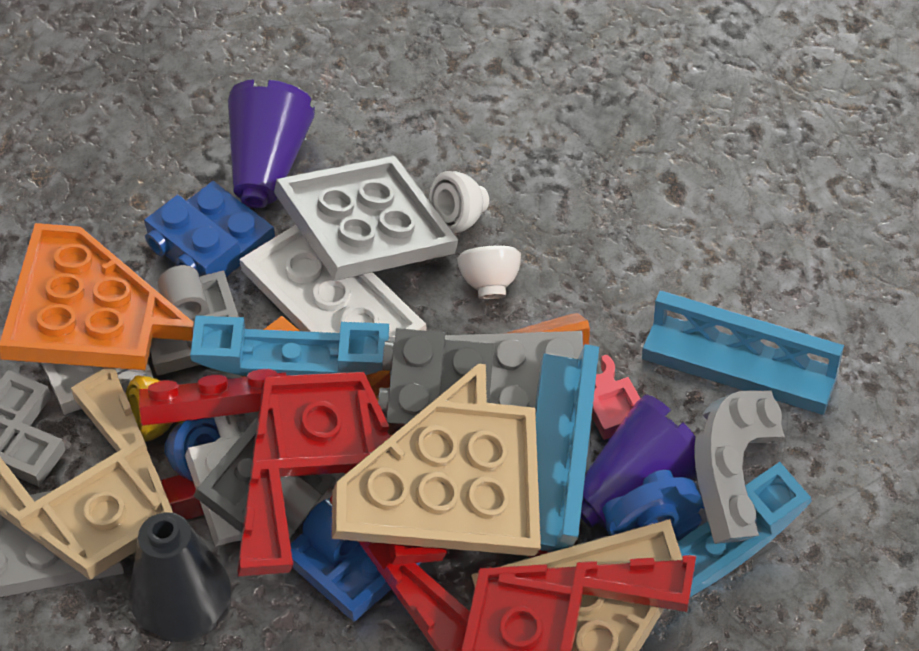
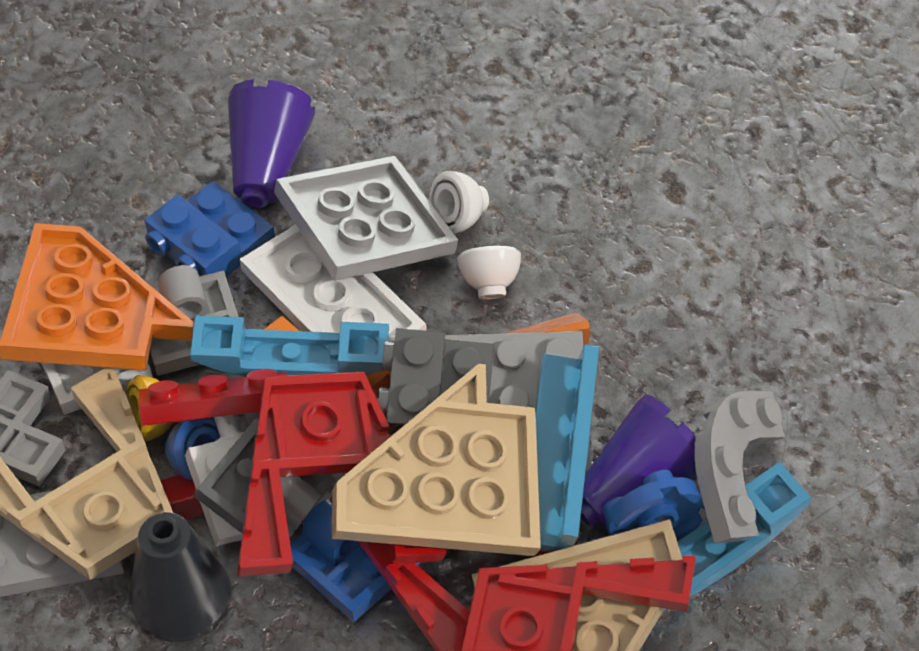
(611, 399): coral plate -> none
(742, 358): dark azure fence -> none

